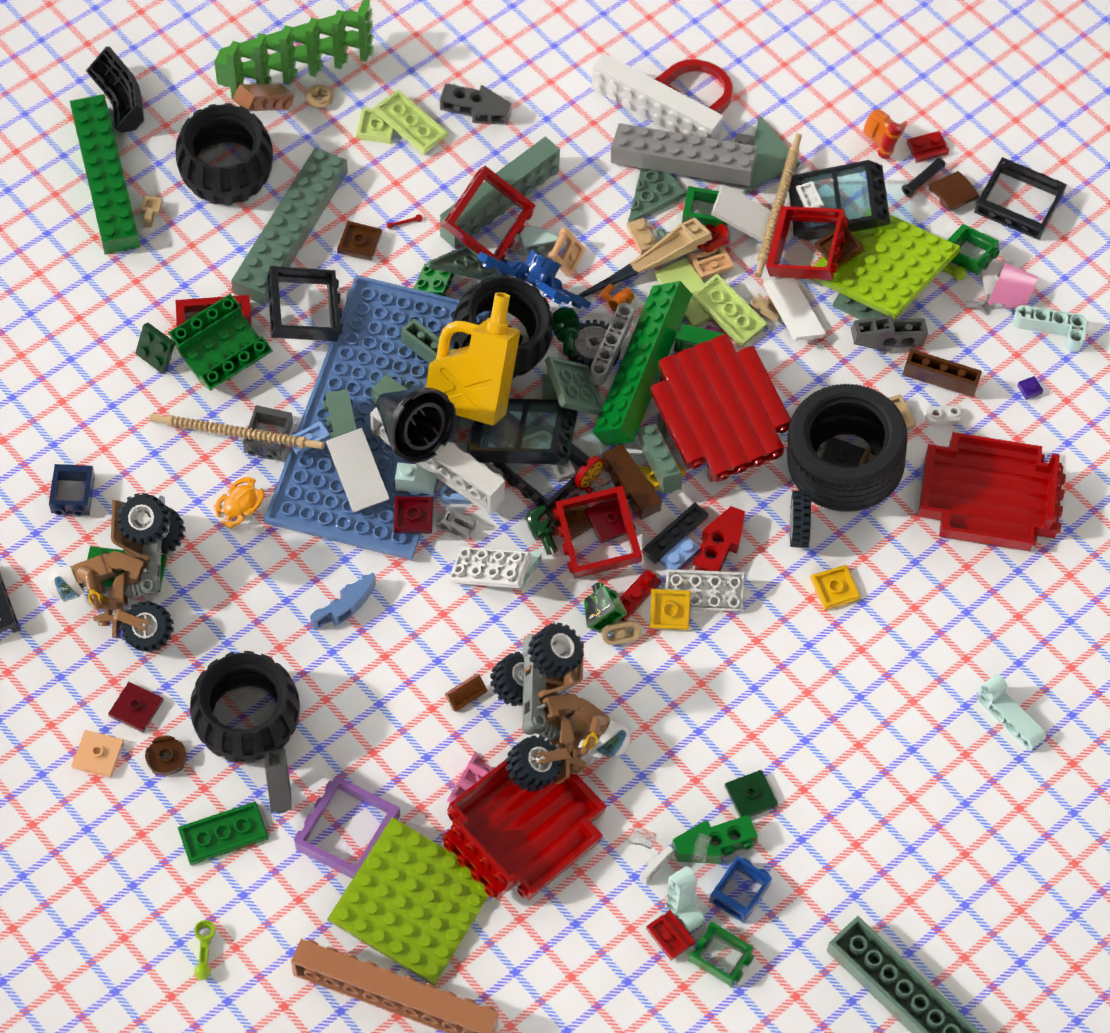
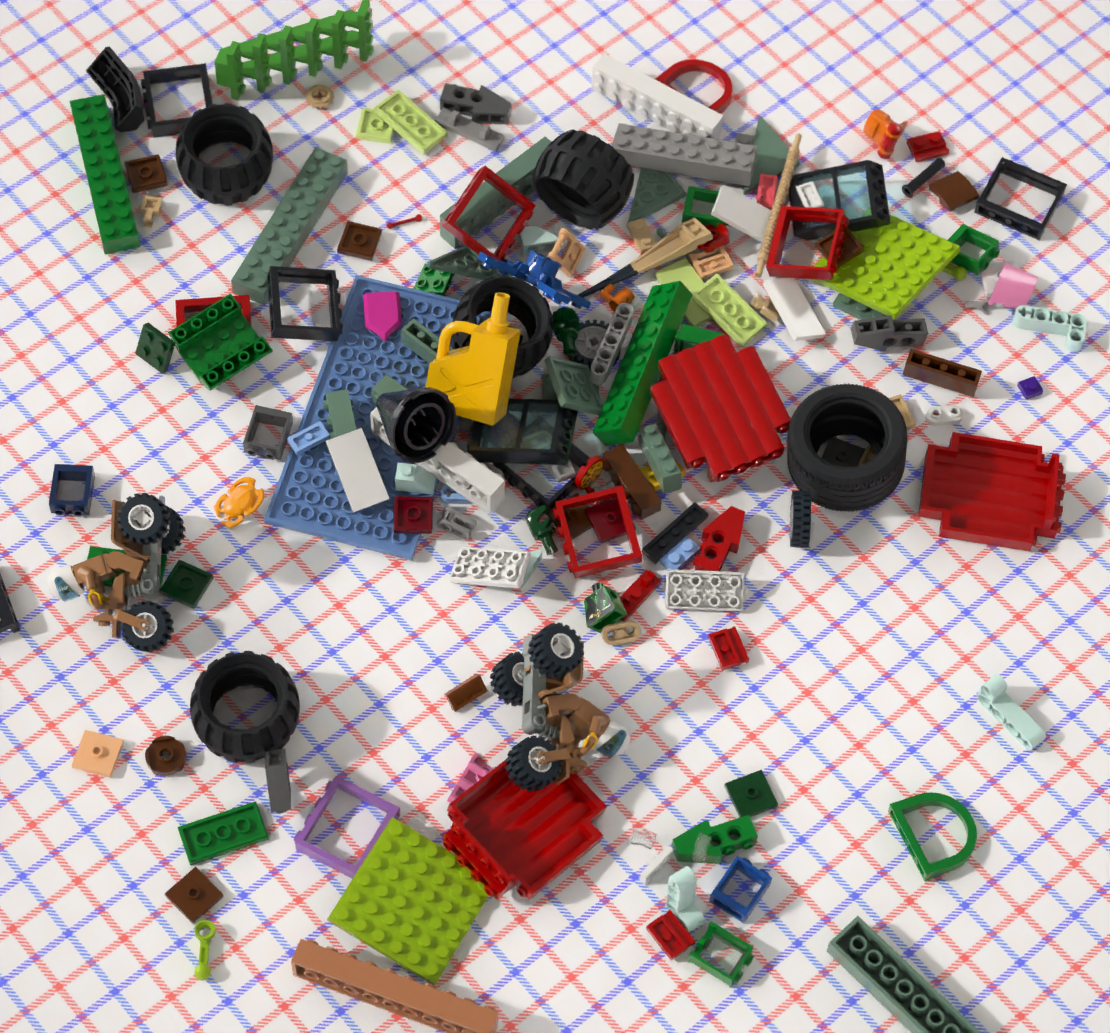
(135, 707): dark red plate -> none
(145, 173): none -> reddish brown plate
(174, 126): none -> black window
(186, 584): none -> dark green plate
(194, 895): none -> reddish brown plate
(263, 97): nougat brick -> none
(301, 442): tan hose -> none
(351, 600): medium blue slope -> none
(382, 313): none -> dark pink tile
(469, 129): none -> light grey hinge
(583, 179): none -> black tyre
(670, 609): yellow tile -> none
(728, 648): none -> red plate
(767, 190): none -> coral plate
(835, 587): yellow tile -> none
(943, 866): none -> green window

